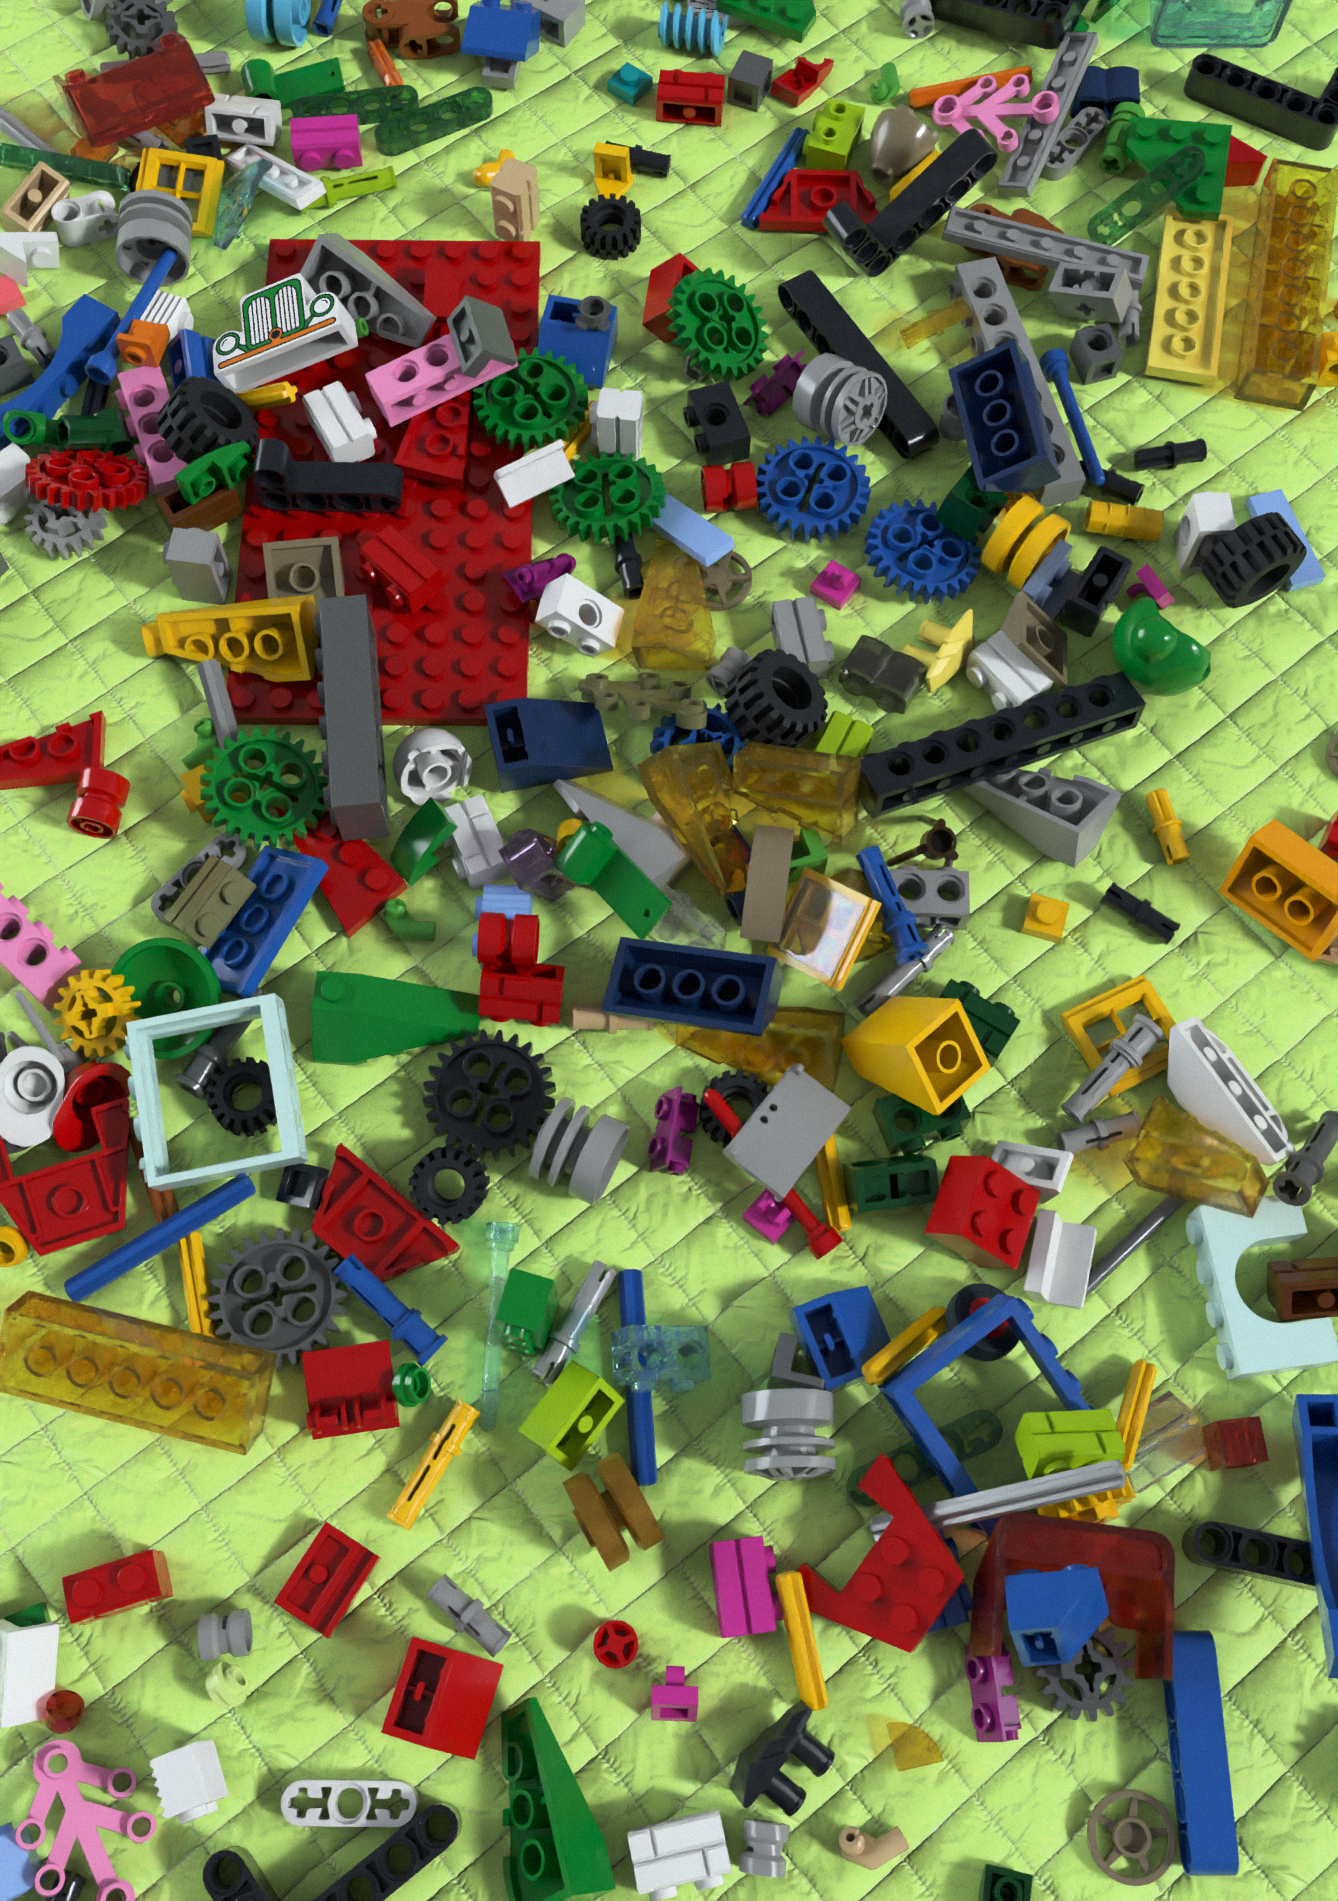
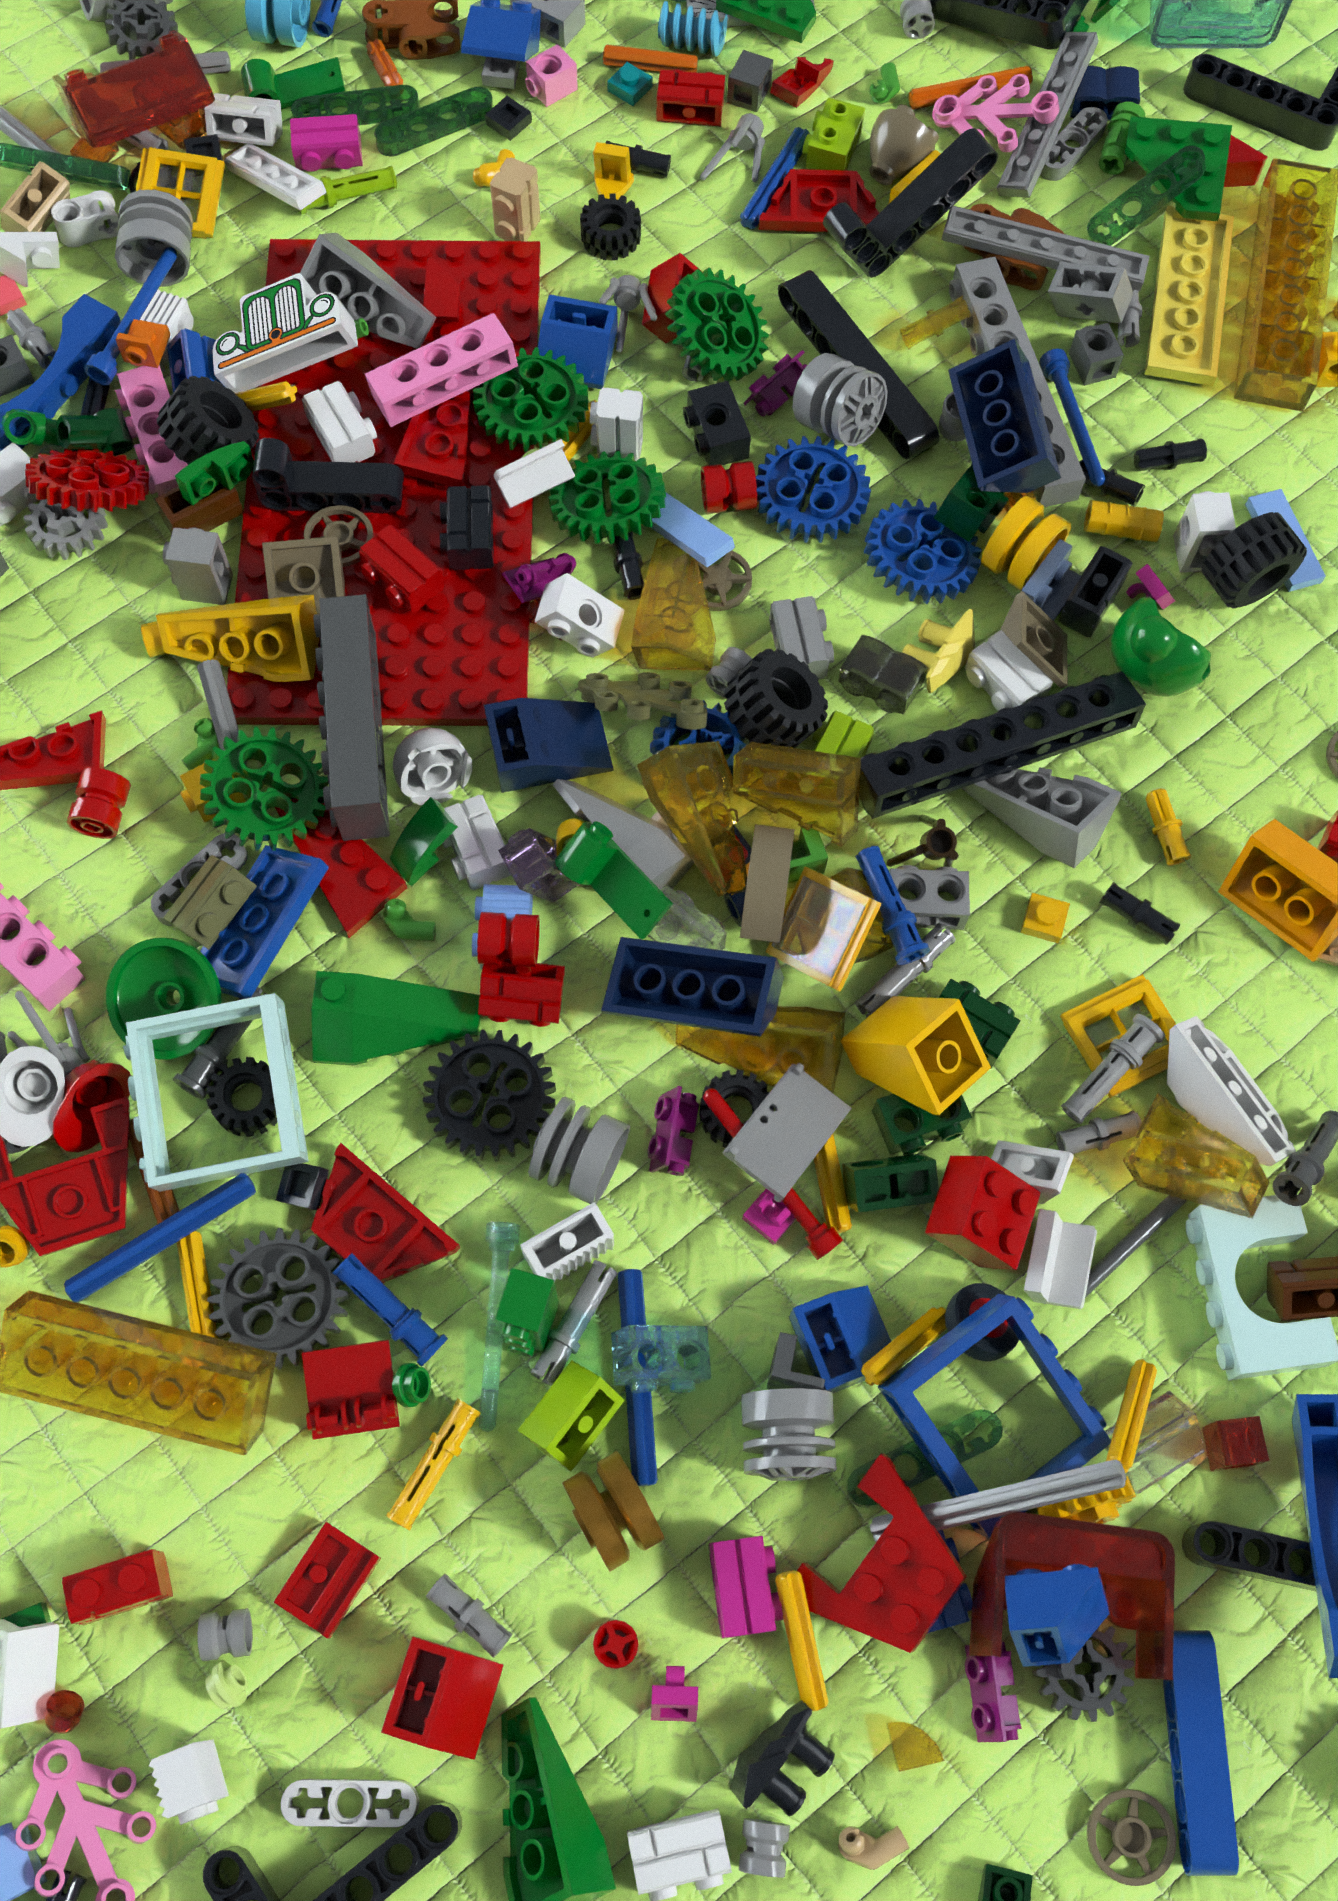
(96, 1012): yellow gear -> none
(237, 201): clear light blue plate -> none
(341, 529): none -> dark tan wheel
(427, 1195): black tyre -> none
(468, 527): none -> black brick
(480, 335): dark grey panel -> none
(508, 118): none -> black plate
(551, 75): none -> bright pink brick
(569, 1244): none -> white brick
(593, 314): dark grey plate -> none
(593, 1019): tan pin -> none
(627, 296): none -> light grey plant
(648, 59): none -> orange axle
(744, 136): none -> light grey plant
(835, 585): dark pink tile -> none
(1067, 1440): lime brick -> none

